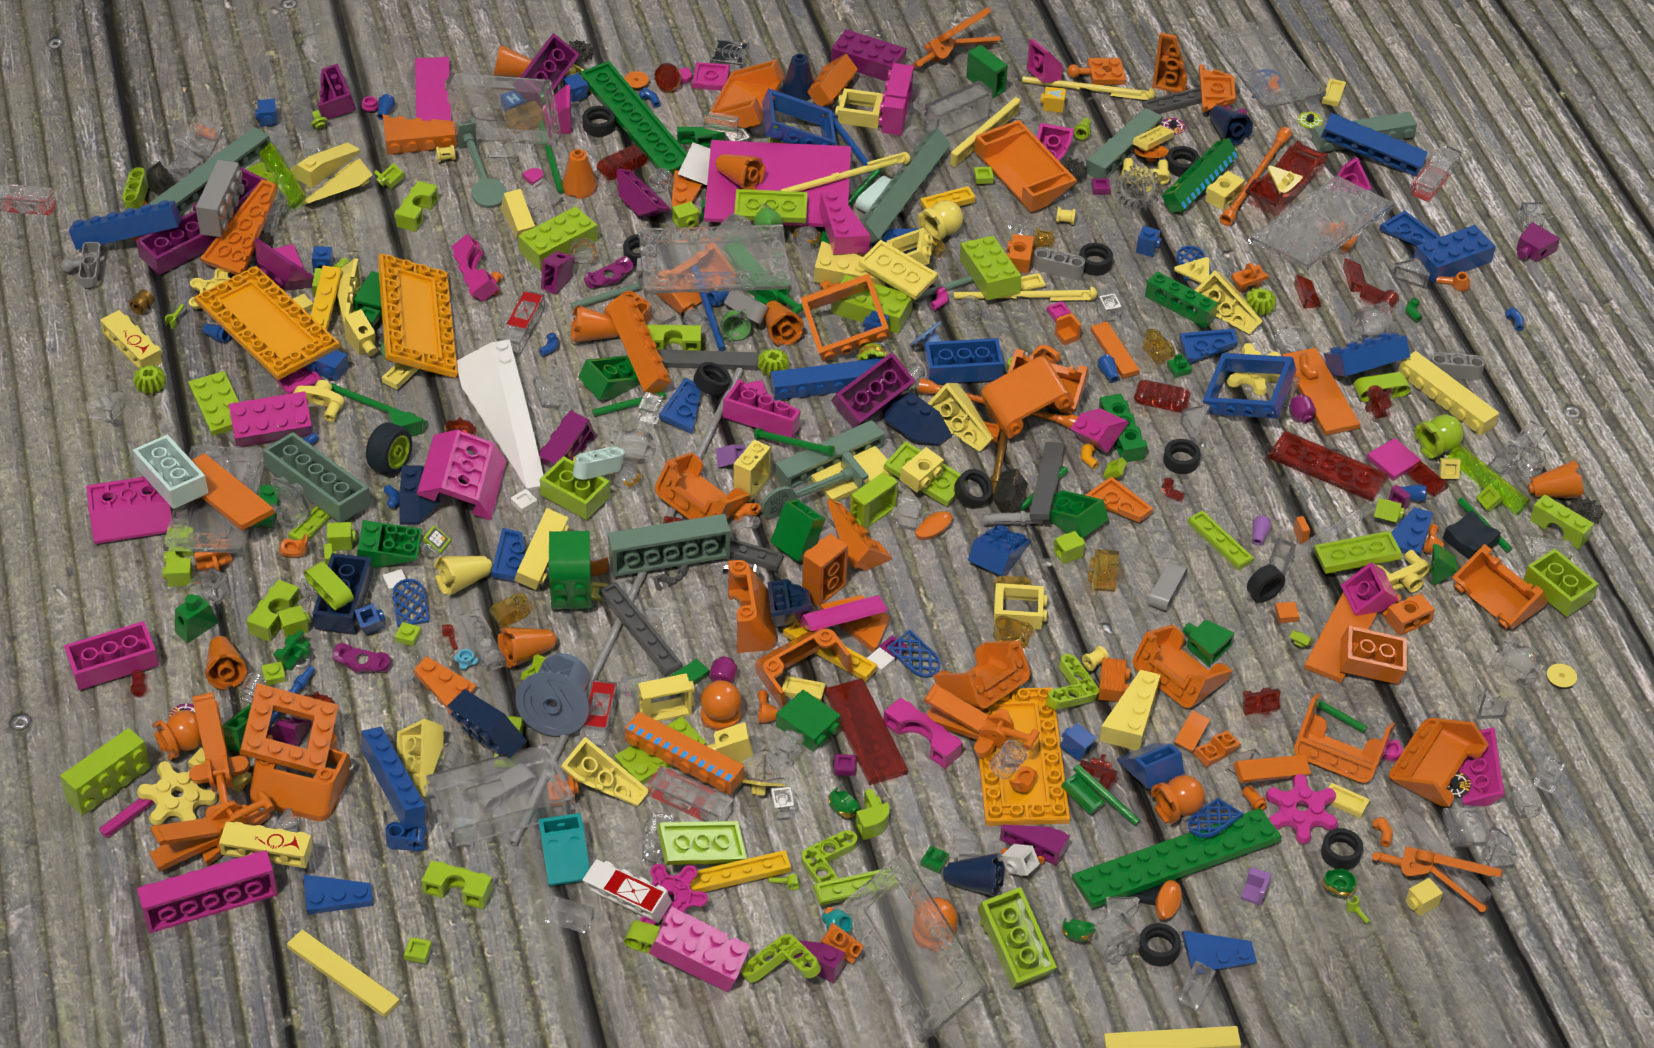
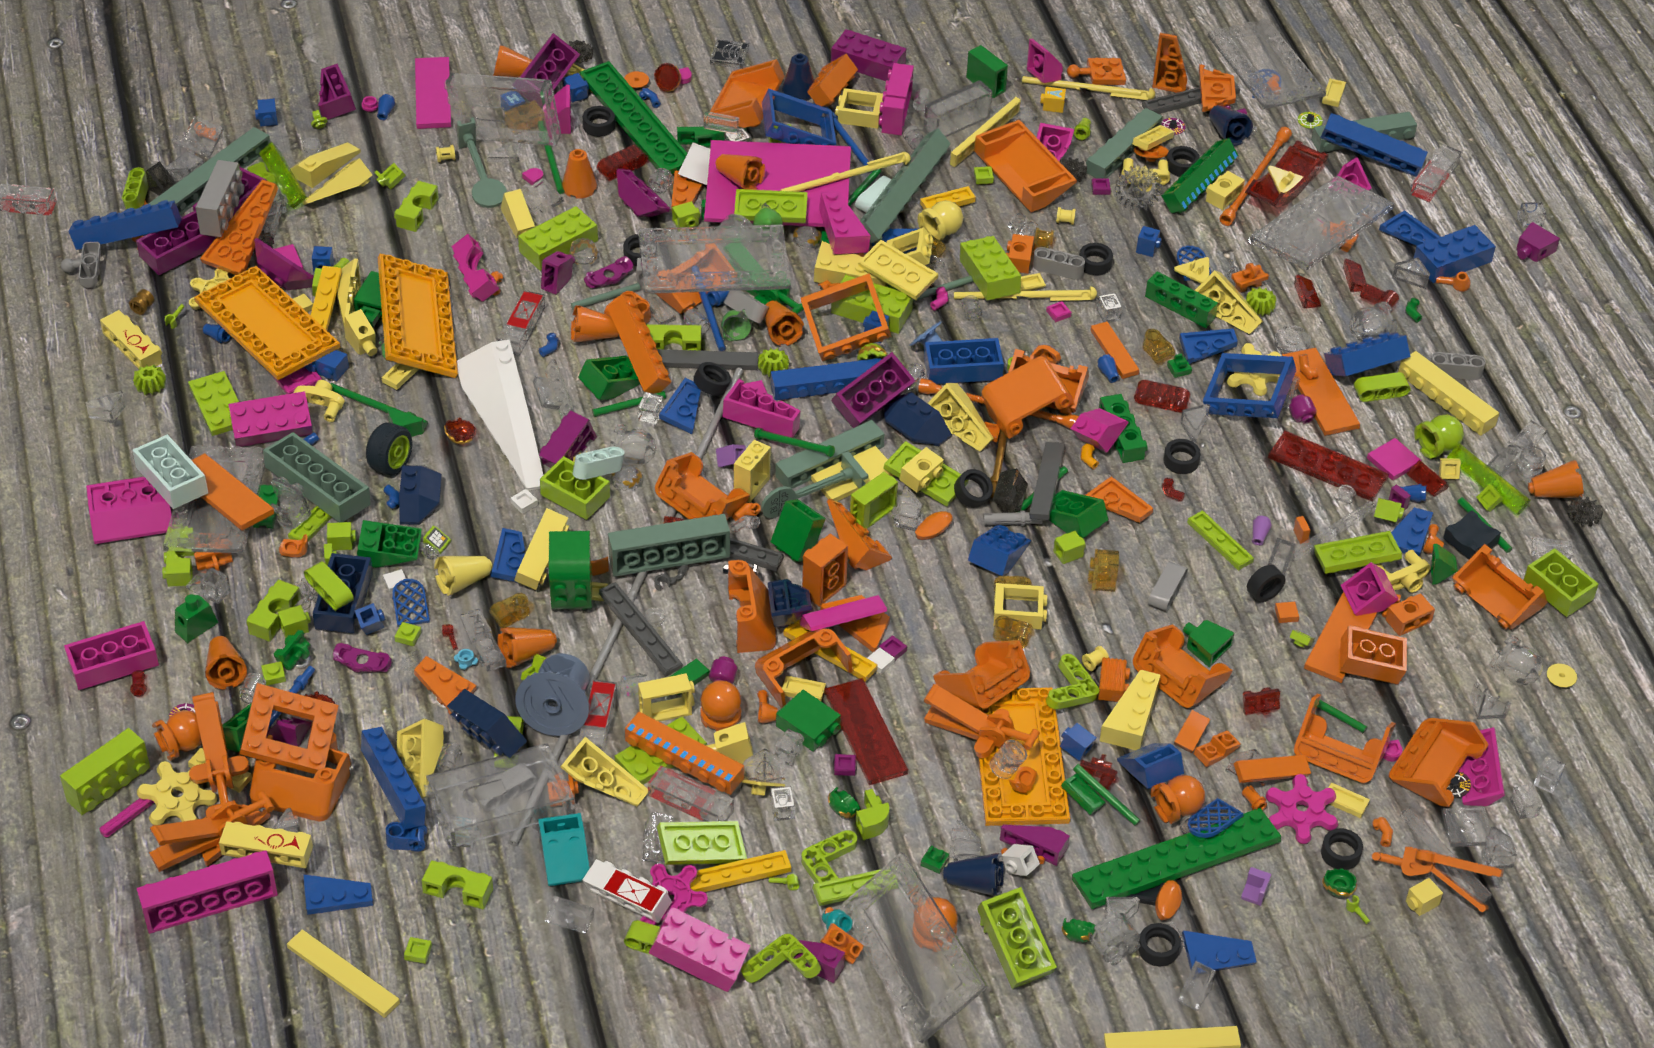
(417, 135): orange wedge -> none
(449, 462): dark pink slope -> none
(710, 76): dark pink tile -> none
(905, 718): dark pink arch -> none
(909, 665): blue window -> none
(942, 45): orange piece -> none
(1067, 329): orange panel -> none
(1115, 468): lime plate -> none
(1345, 494): none -> clear plate
(1379, 401): clear red hips -> none
(1516, 315): blue arm -> none
(1573, 525): lime arch -> none

